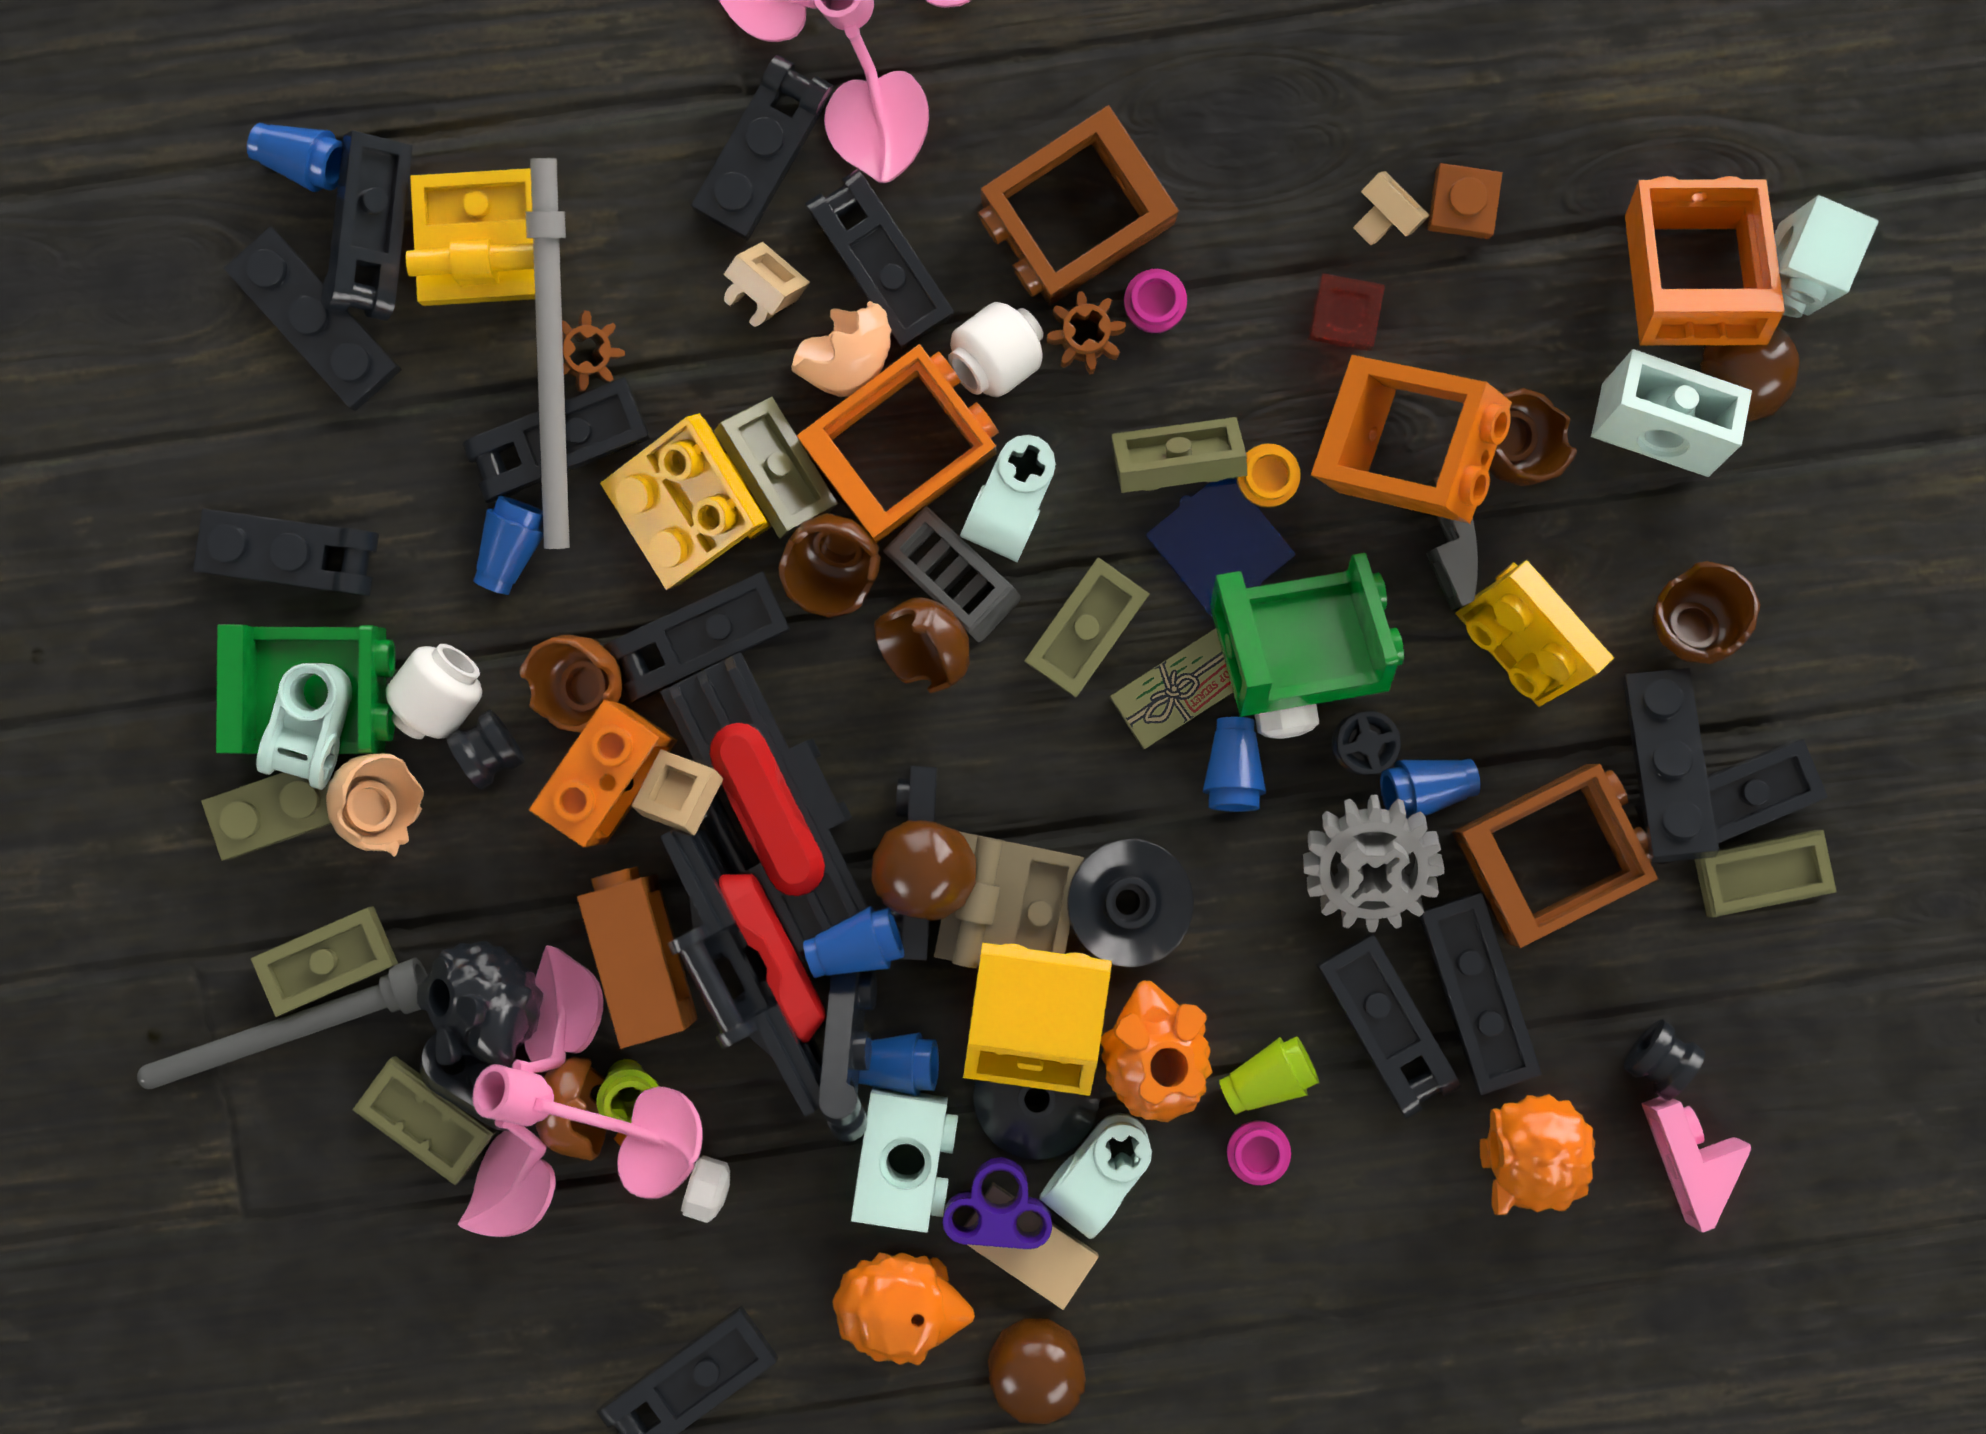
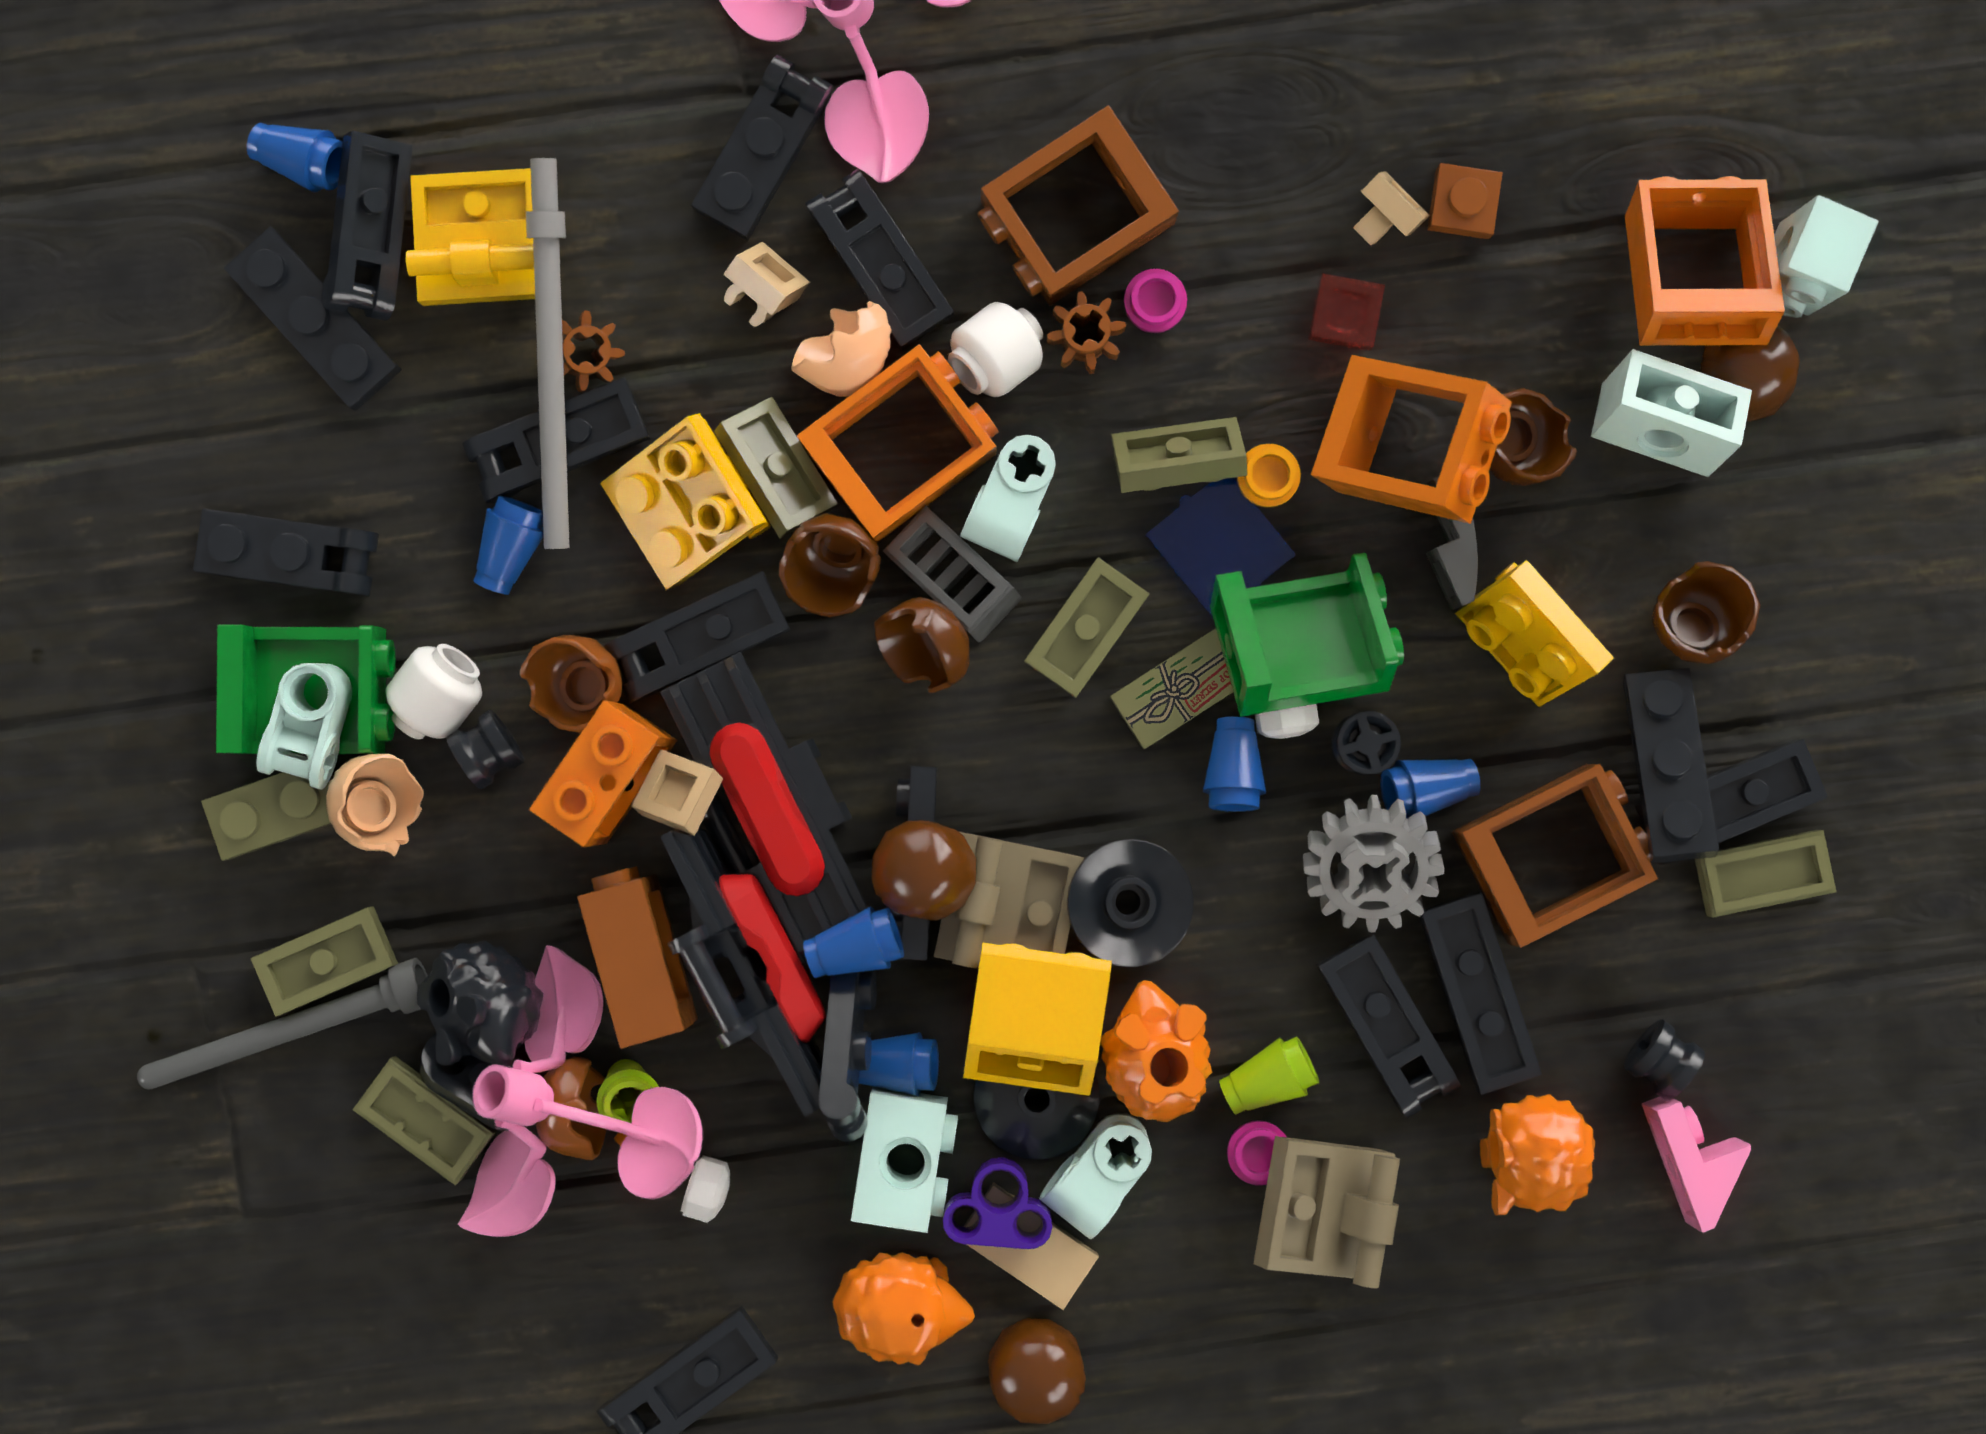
(1328, 1210): none -> dark tan plate

